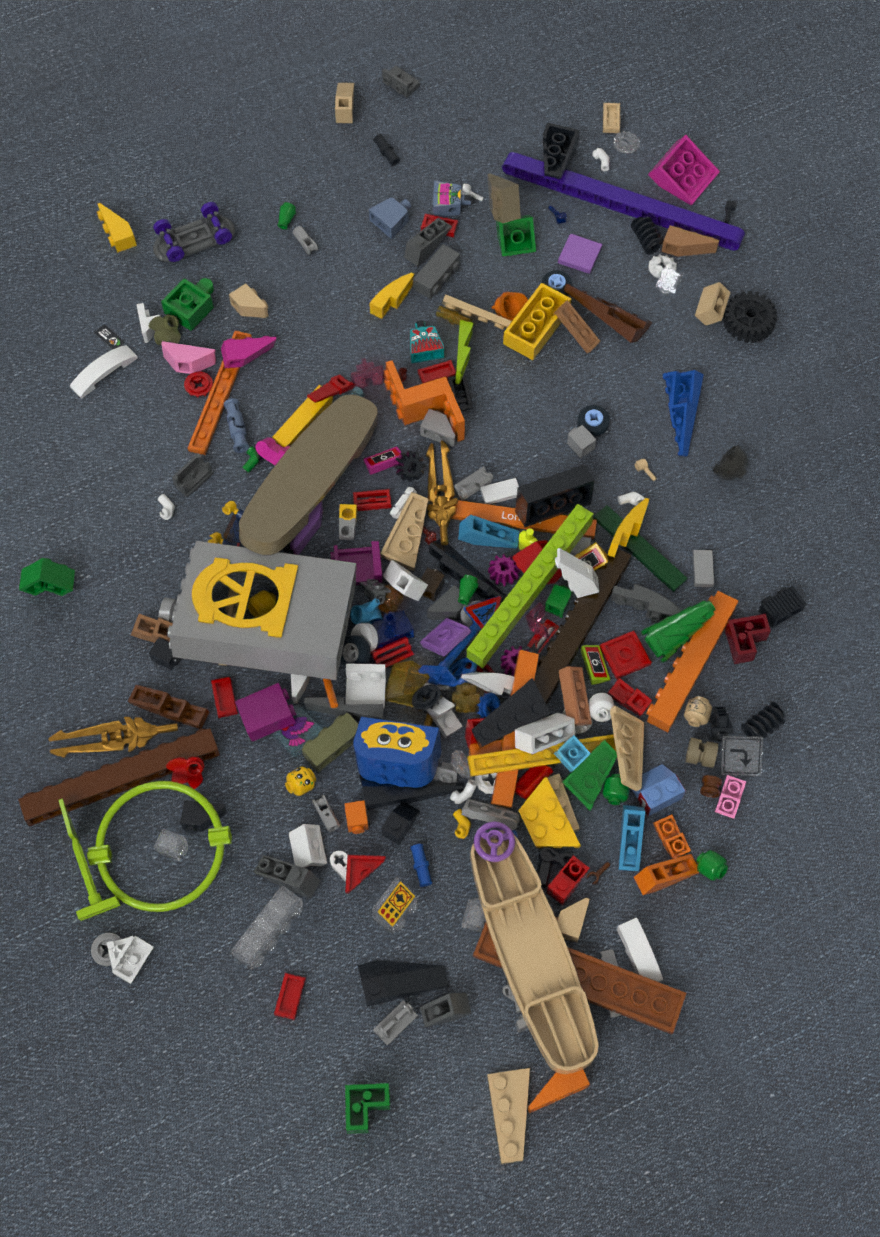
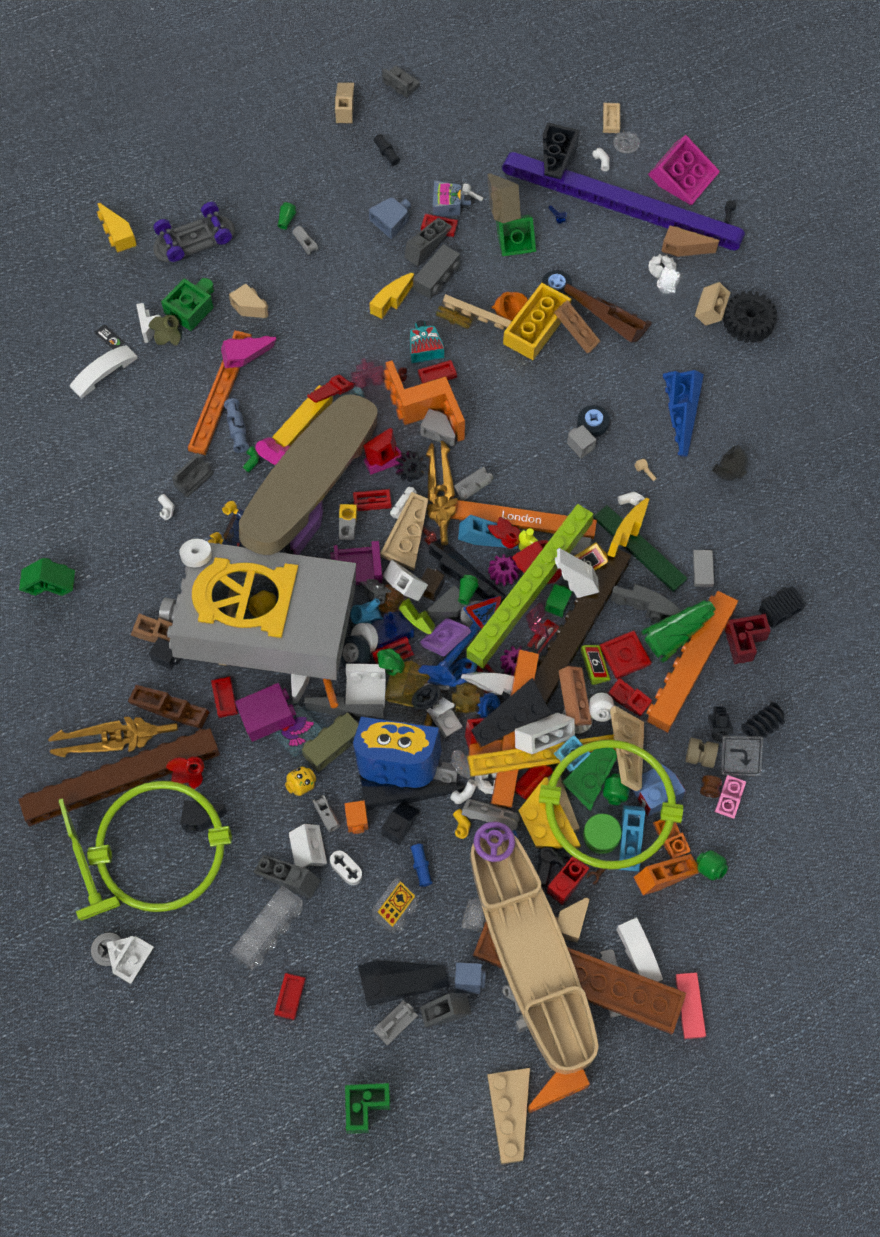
(171, 845): clear brick -> none
(188, 358): bright pink slope -> none
(195, 553): none -> white piece
(197, 378): red gear -> none
(359, 868): red tile -> none
(381, 448): none -> red slope
(390, 660): none -> green piece
(420, 620): none -> lime slope
(451, 380): black slope -> none
(463, 350): lime slope -> none
(469, 978): none -> sand blue brick
(499, 491): white tile -> none
(506, 532): none -> red plate
(554, 495): black brick -> none
(580, 253): medium lavender tile -> none
(602, 833): none -> bright green head
(647, 234): black piece -> none
(669, 812): none -> lime piece
(691, 1010): none -> coral tile
(698, 711): tan head -> none

